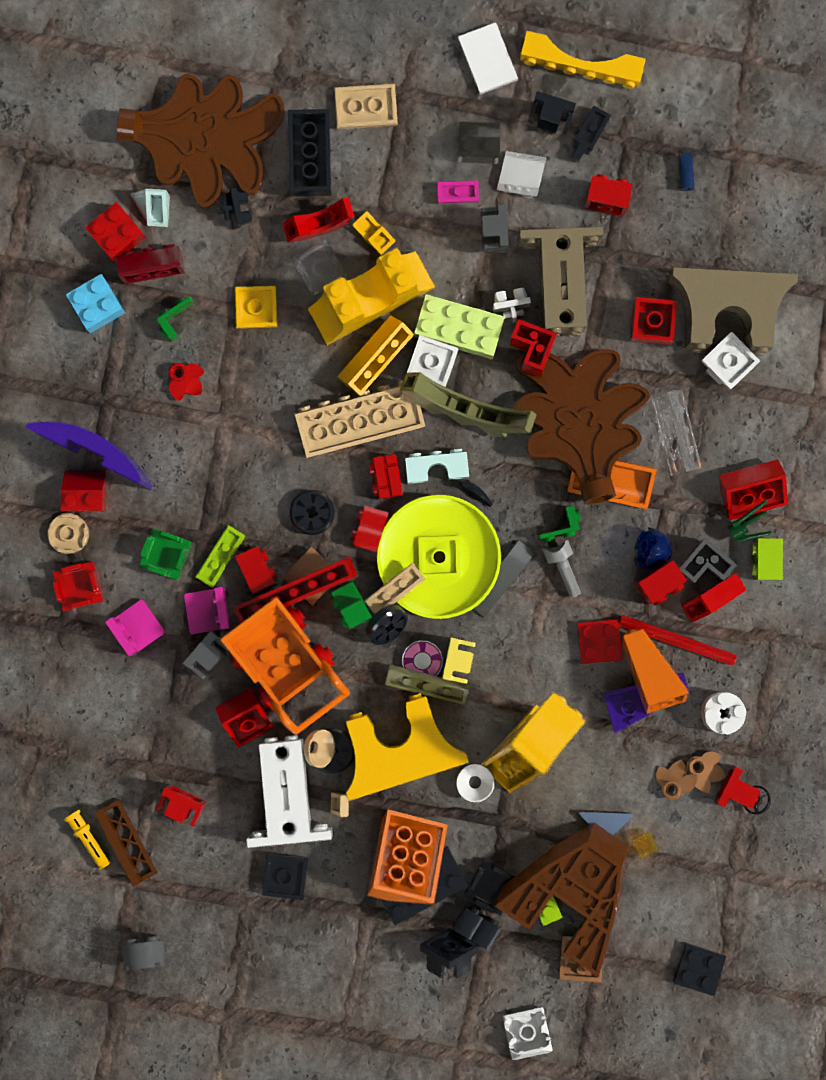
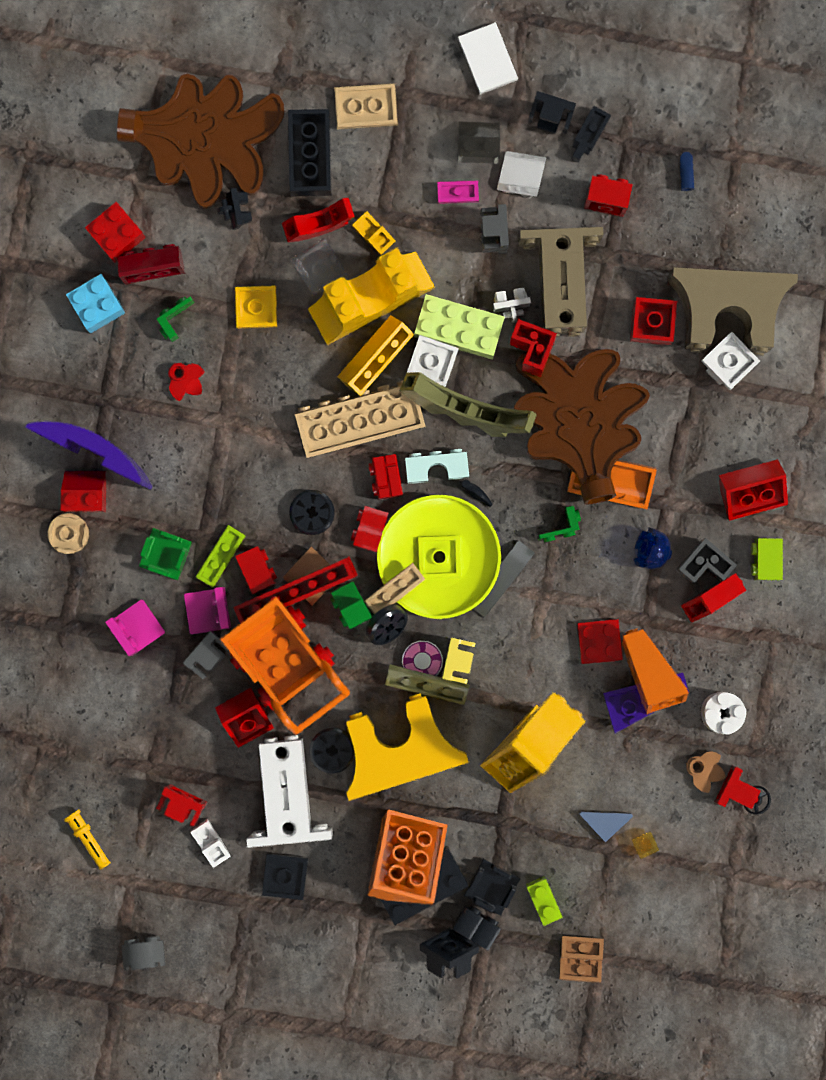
(77, 586): red panel -> none
(119, 846): reddish brown fence -> none
(153, 206): light aqua slope -> none
(210, 843): none -> white slope
(323, 748): tan piece -> none
(339, 804): tan tile -> none
(475, 794): white piece -> none
(527, 1033): white slope -> none
(559, 555): light grey piece -> none
(585, 875): reddish brown piece -> none
(622, 70): yellow arch -> none
(660, 583): red brick -> none
(676, 777): medium nougat plate -> none
(678, 640): red axle -> none
(682, 427): clear fence -> none
(700, 969): black plate -> none
(738, 528): dark green plant -> none

